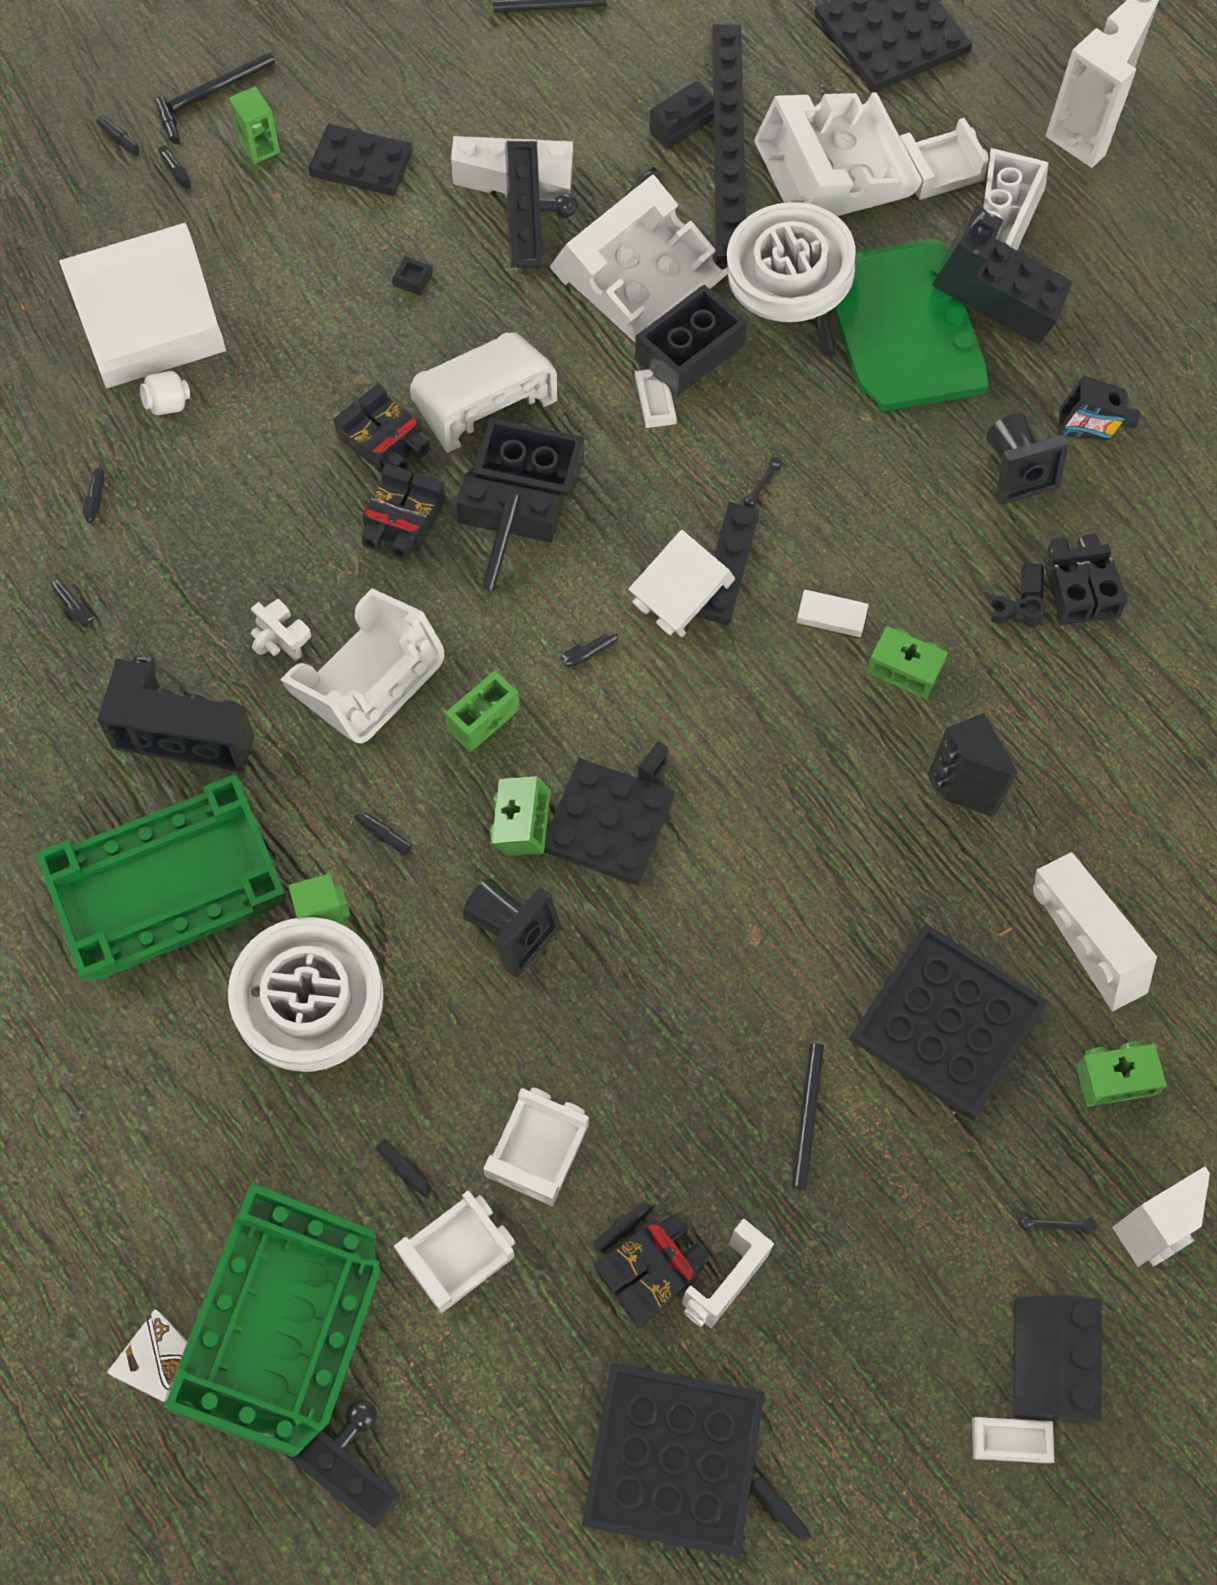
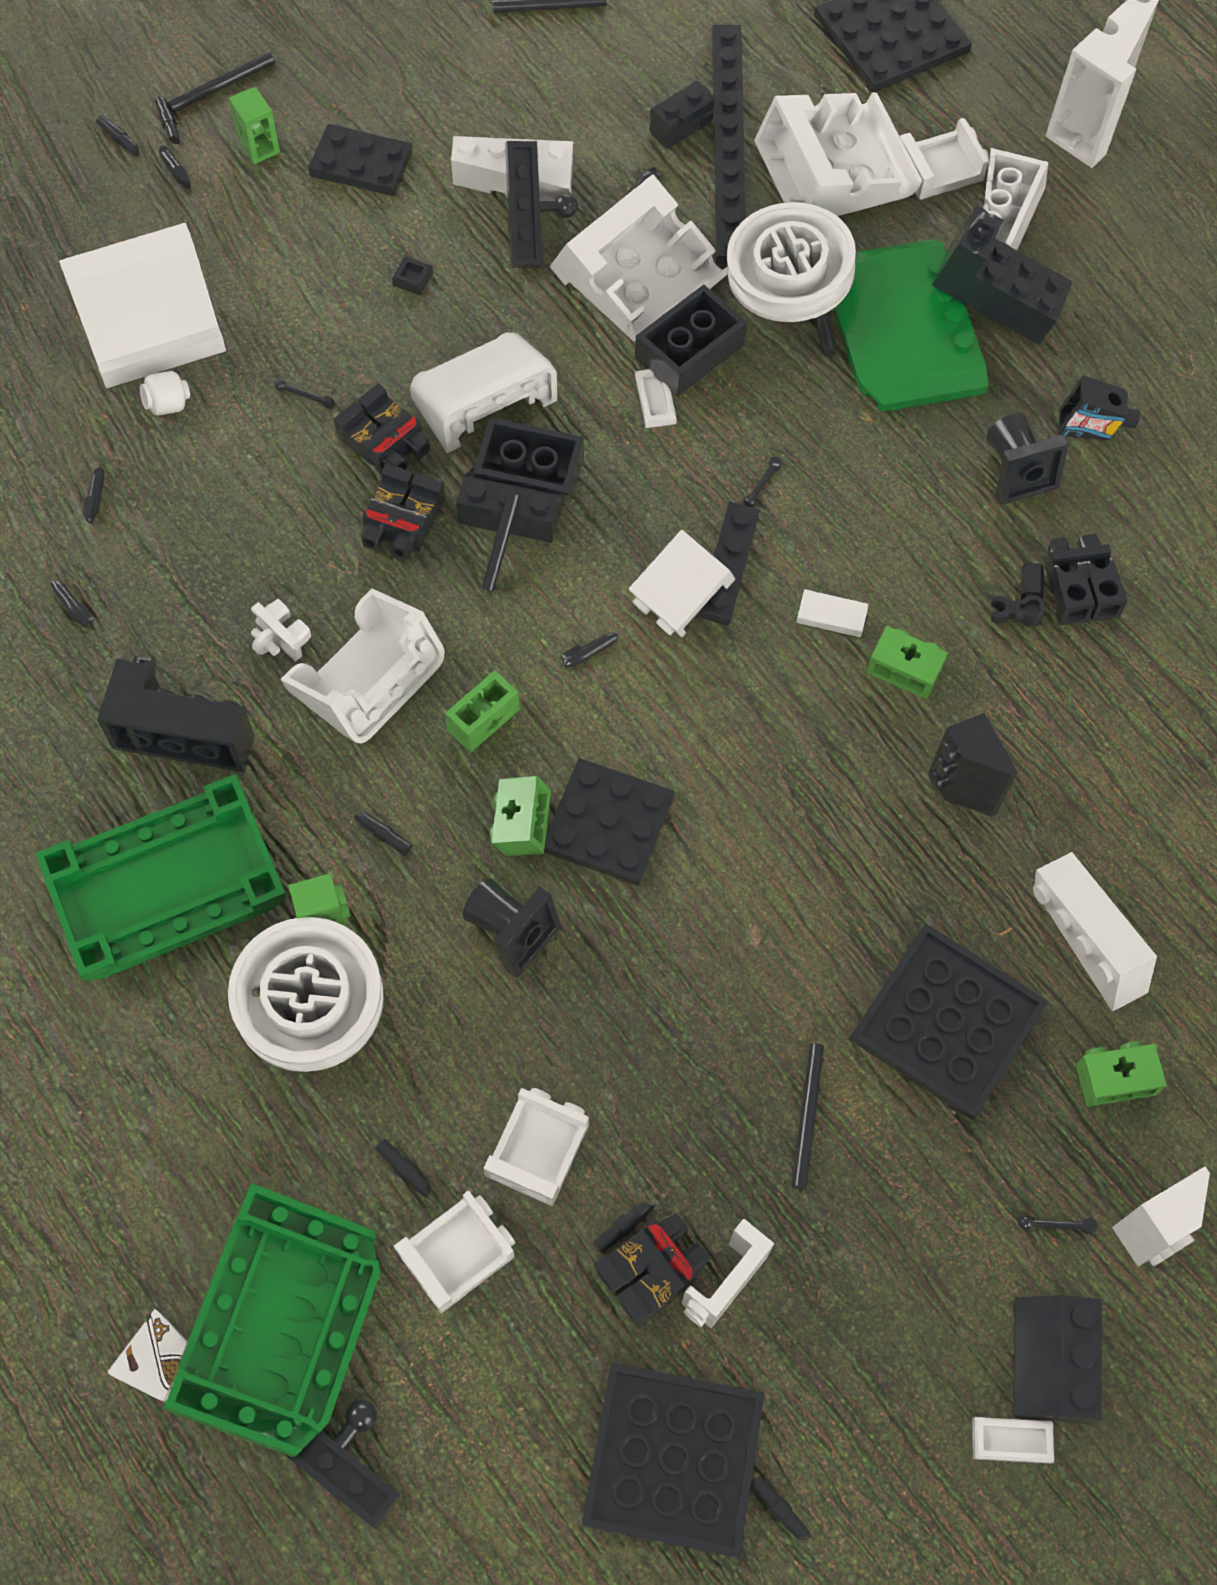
(326, 401): none -> black hinge
(653, 763): black tile -> none

